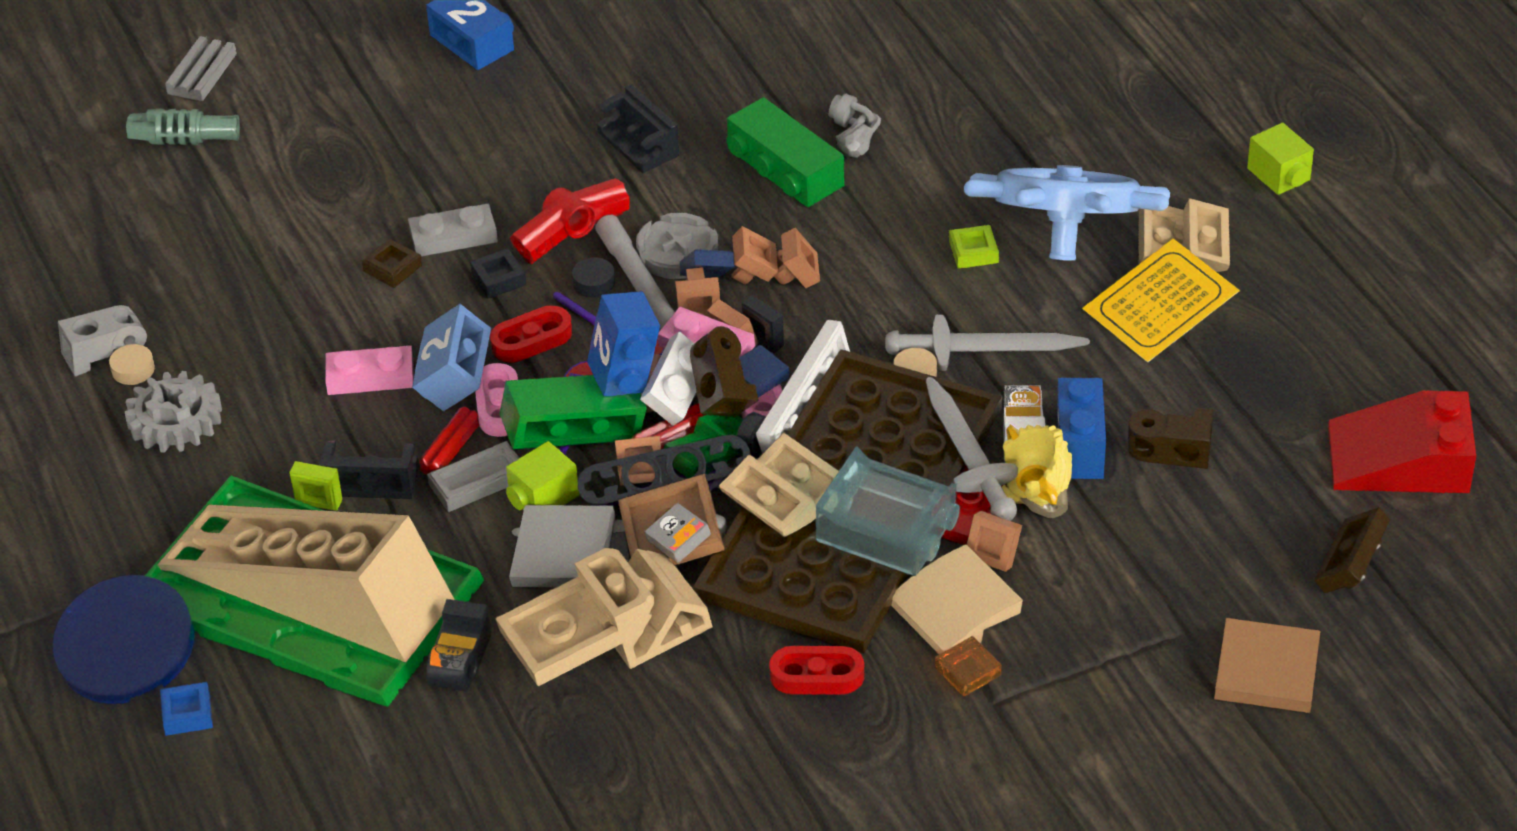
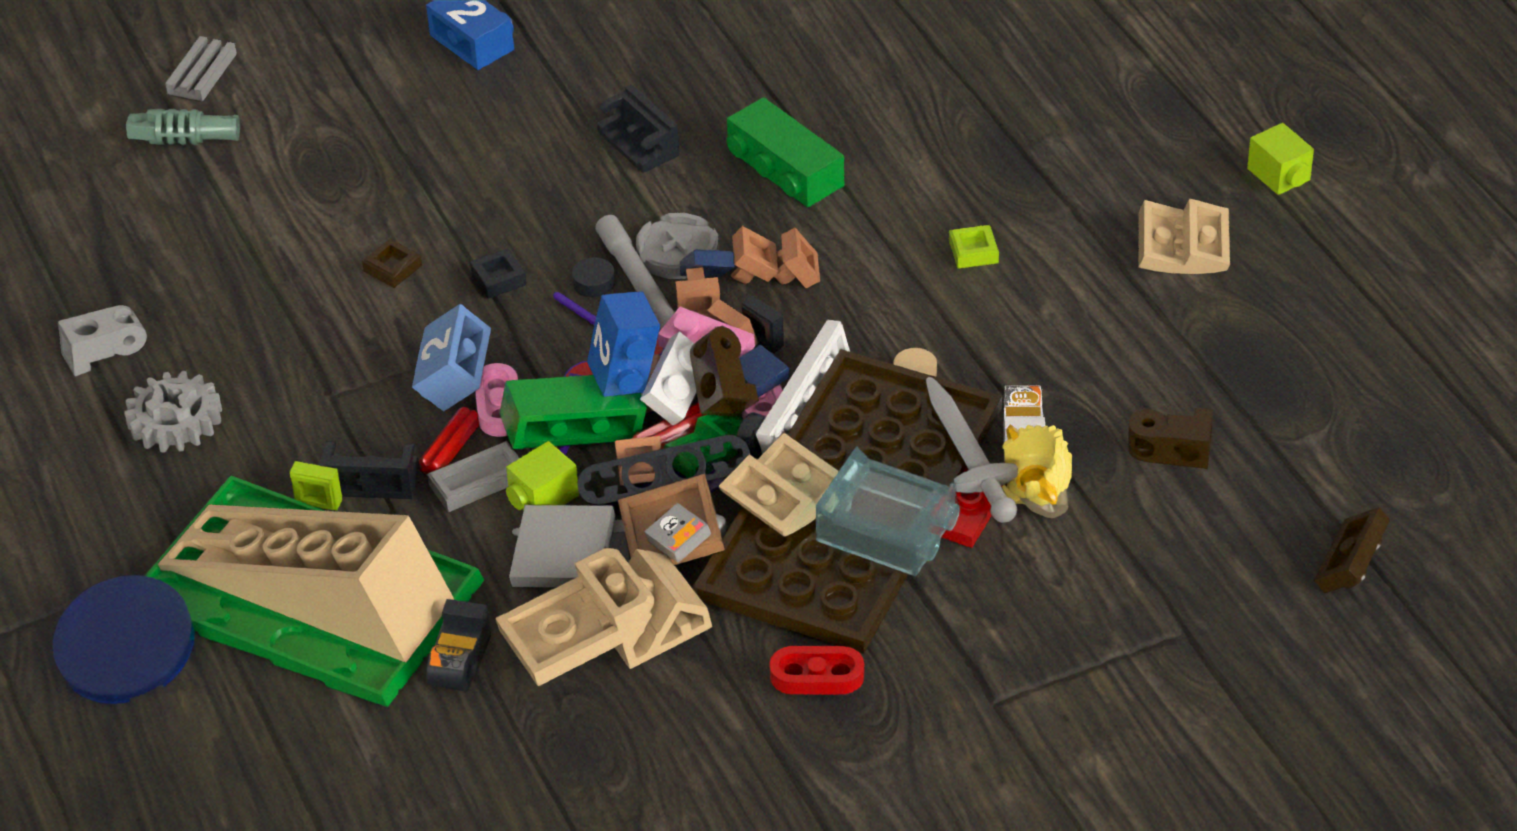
(131, 364): tan tile -> none
(186, 708): blue tile -> none
(369, 370): bright pink plate -> none
(452, 230): light grey plate -> none
(531, 334): red plate -> none
(570, 215): red piece -> none
(857, 138): light grey piece -> none
(943, 342): light grey sword -> none
(955, 599): tan slope -> none
(968, 666): clear orange tile -> none
(994, 540): nougat tile -> none
(1067, 196): light blue piece -> none
(1083, 424): blue brick -> none
(1160, 300): yellow sticker -> none
(1267, 665): medium nougat tile -> none
(1405, 445): red slope -> none

